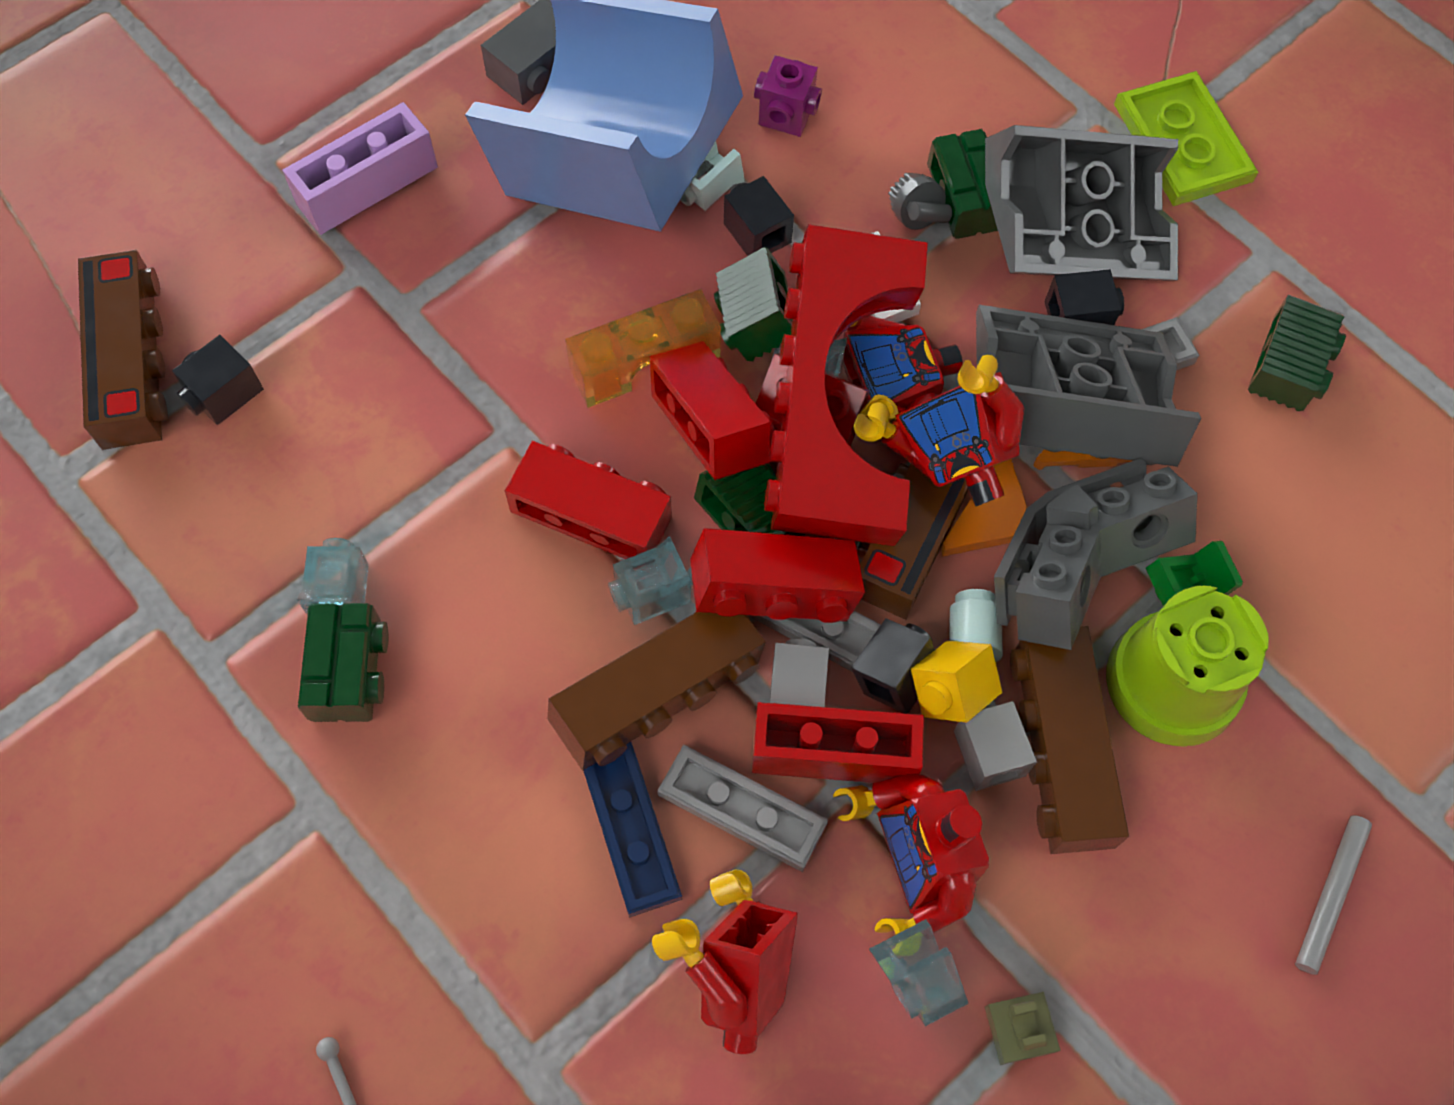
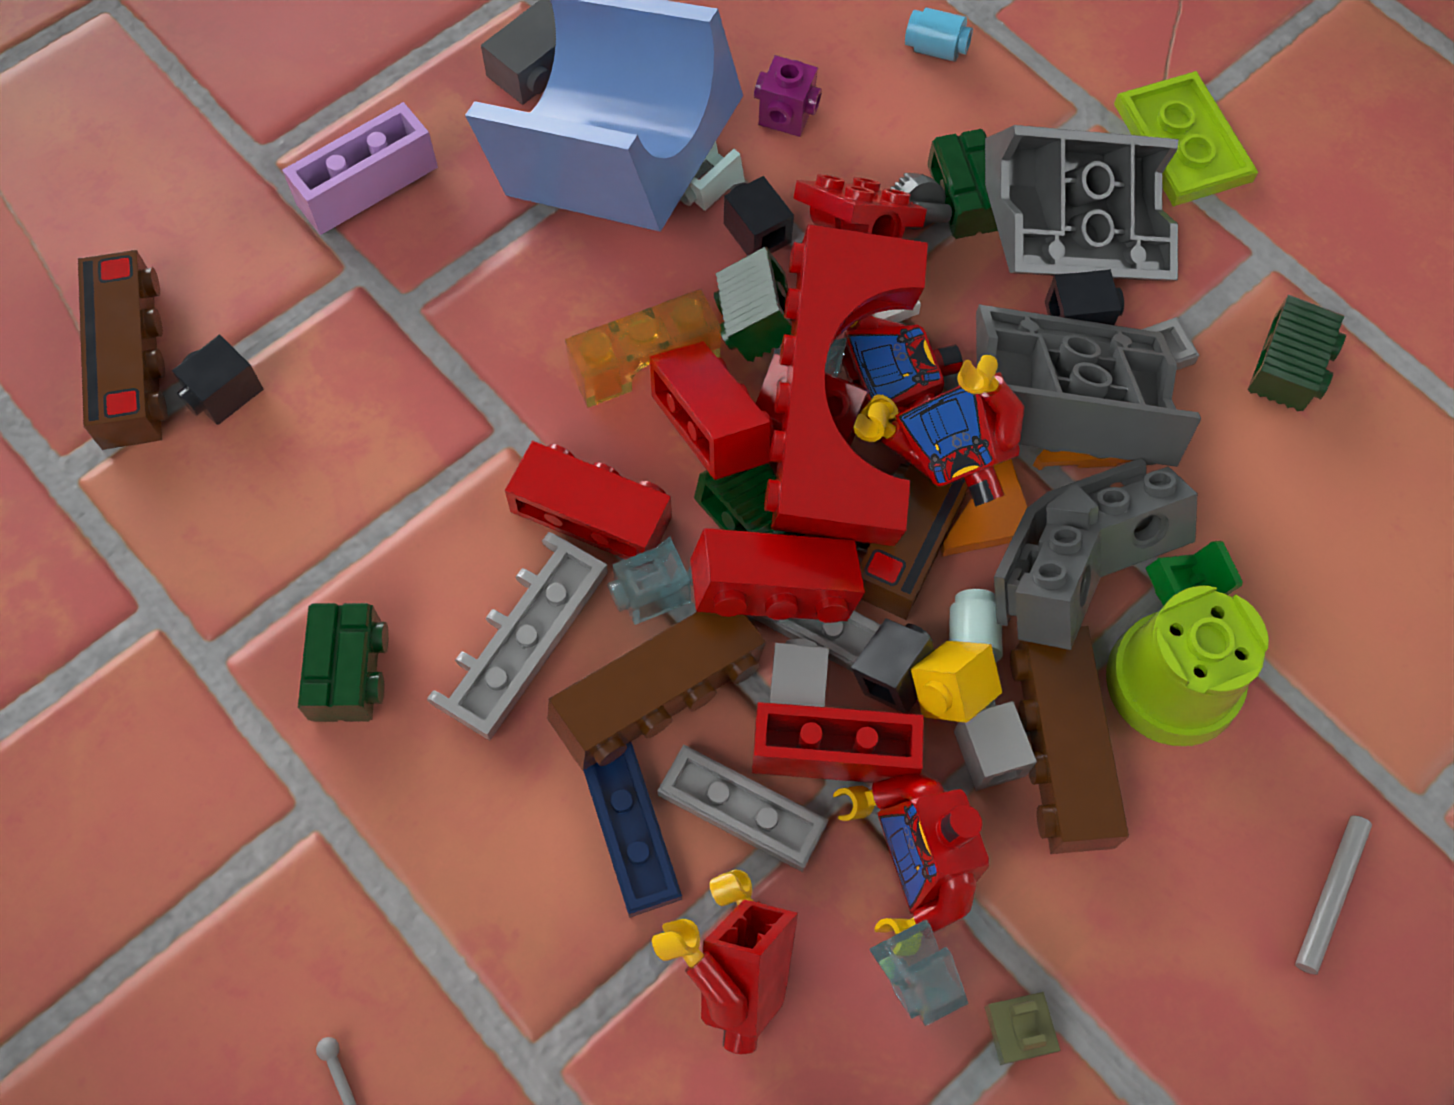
(334, 574): clear light blue window -> none
(522, 638): none -> light grey hinge
(859, 206): none -> red plate
(938, 34): none -> medium azure brick

